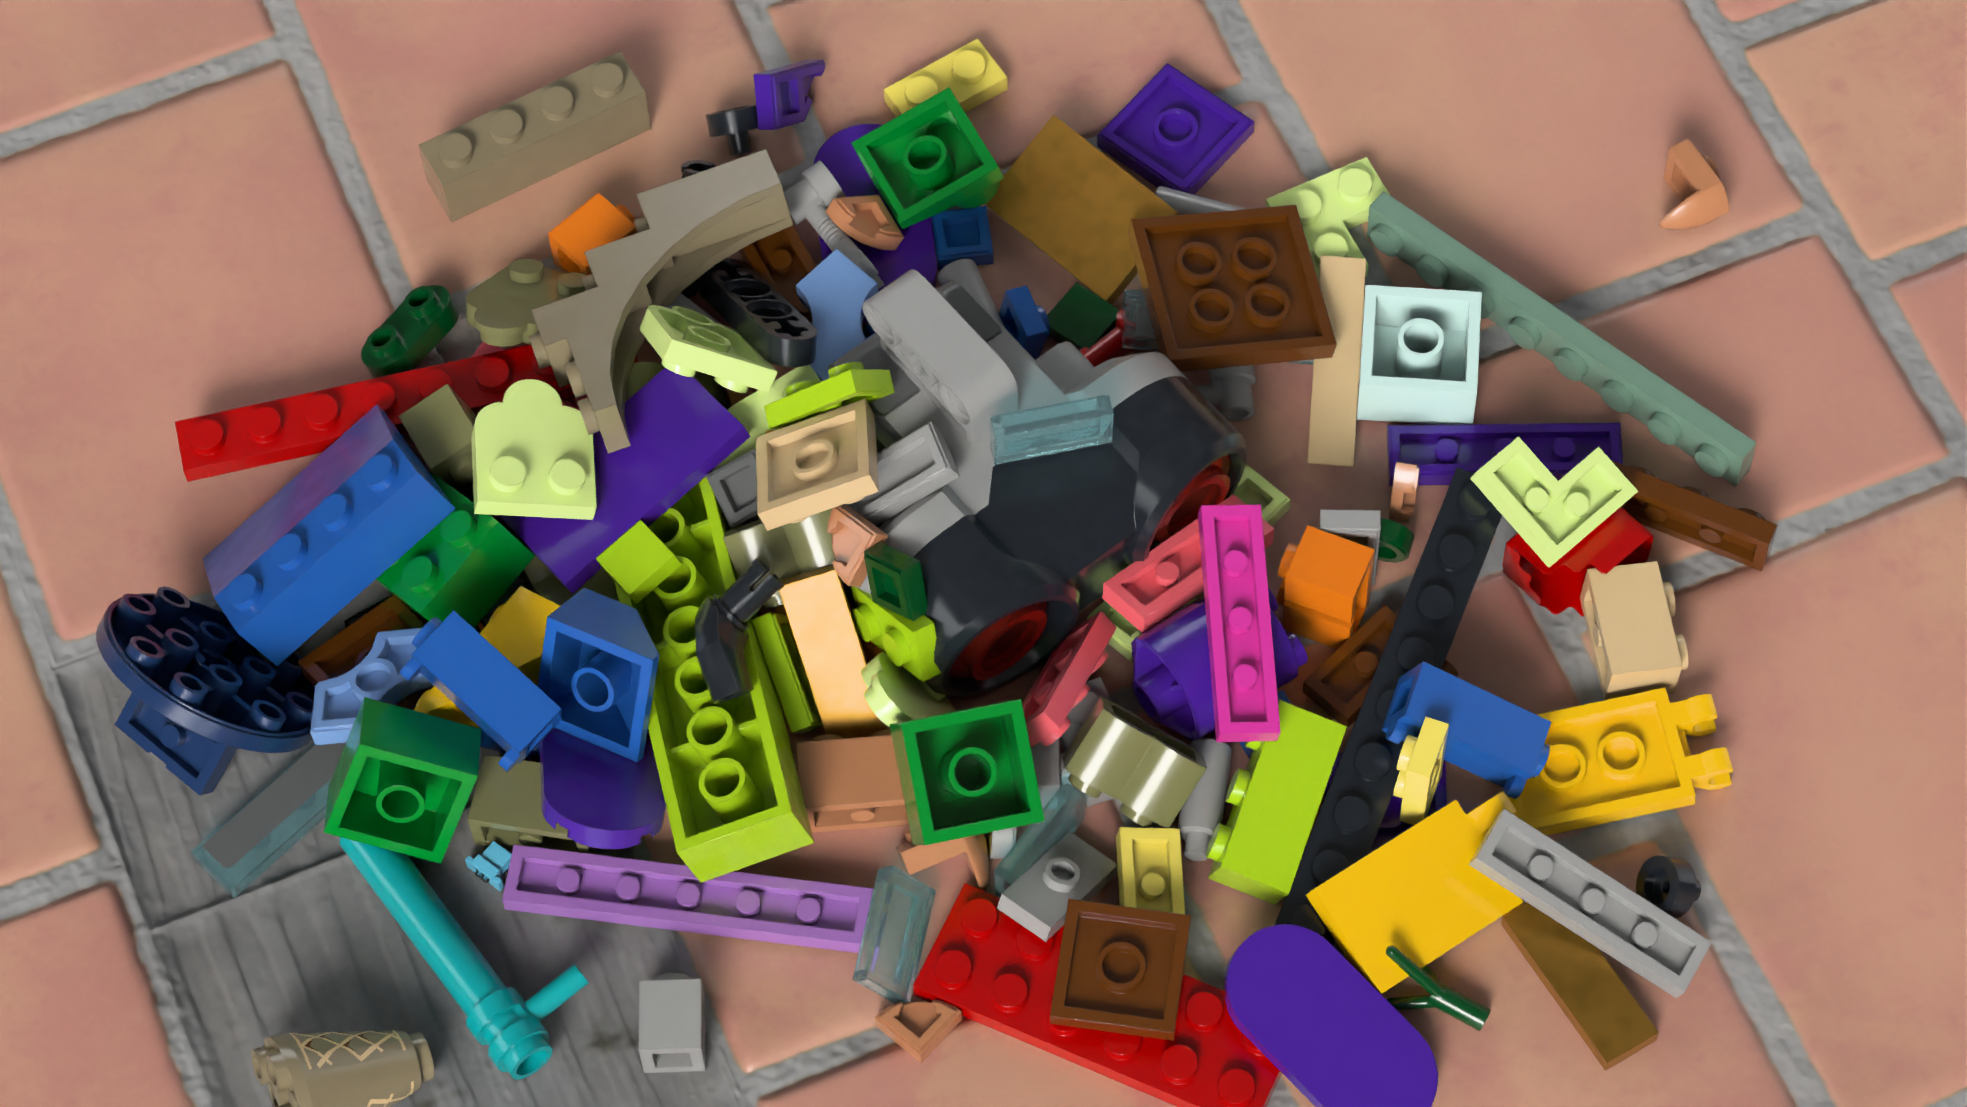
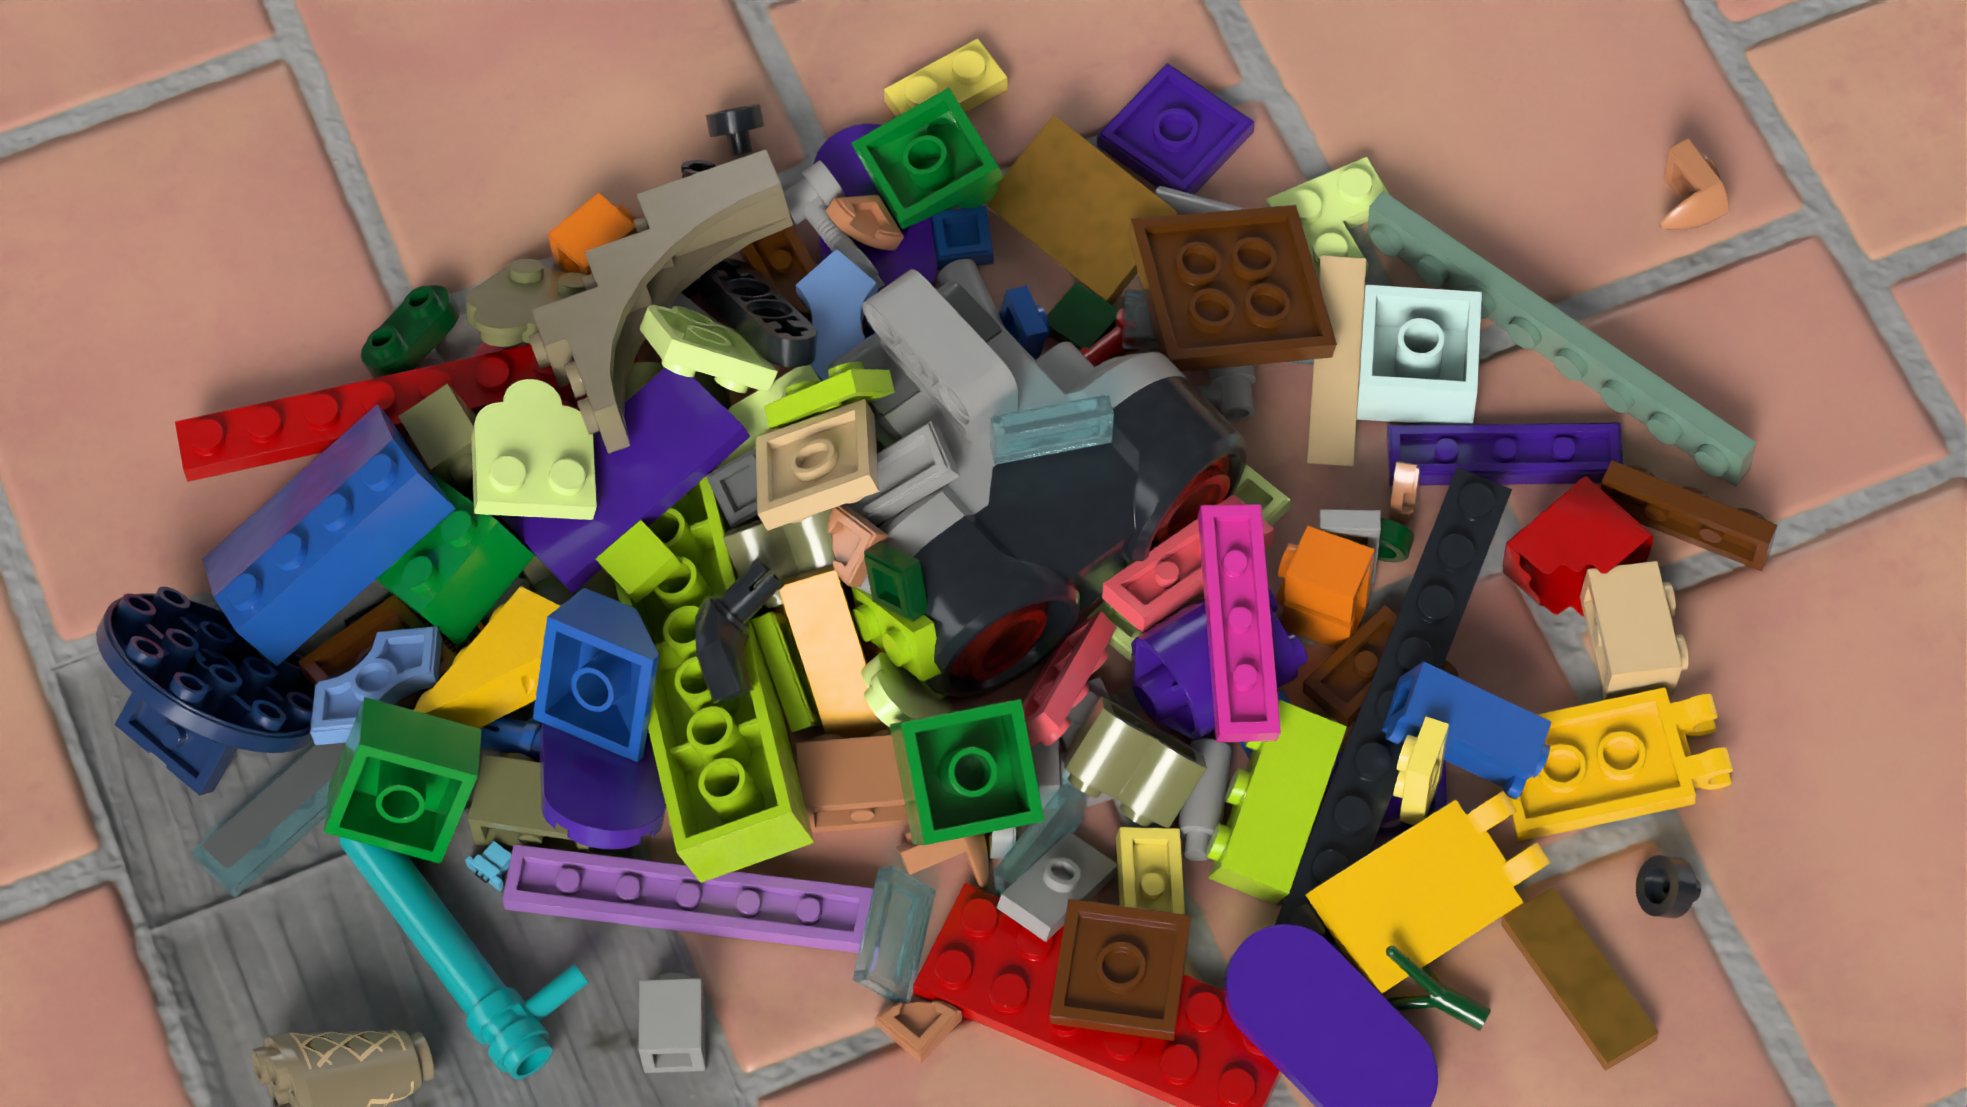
(483, 686): blue brick -> none
(535, 136): dark tan brick -> none
(783, 93): dark purple tile -> none
(1547, 511): yellowish green plate -> none
(1590, 903): light grey plate -> none

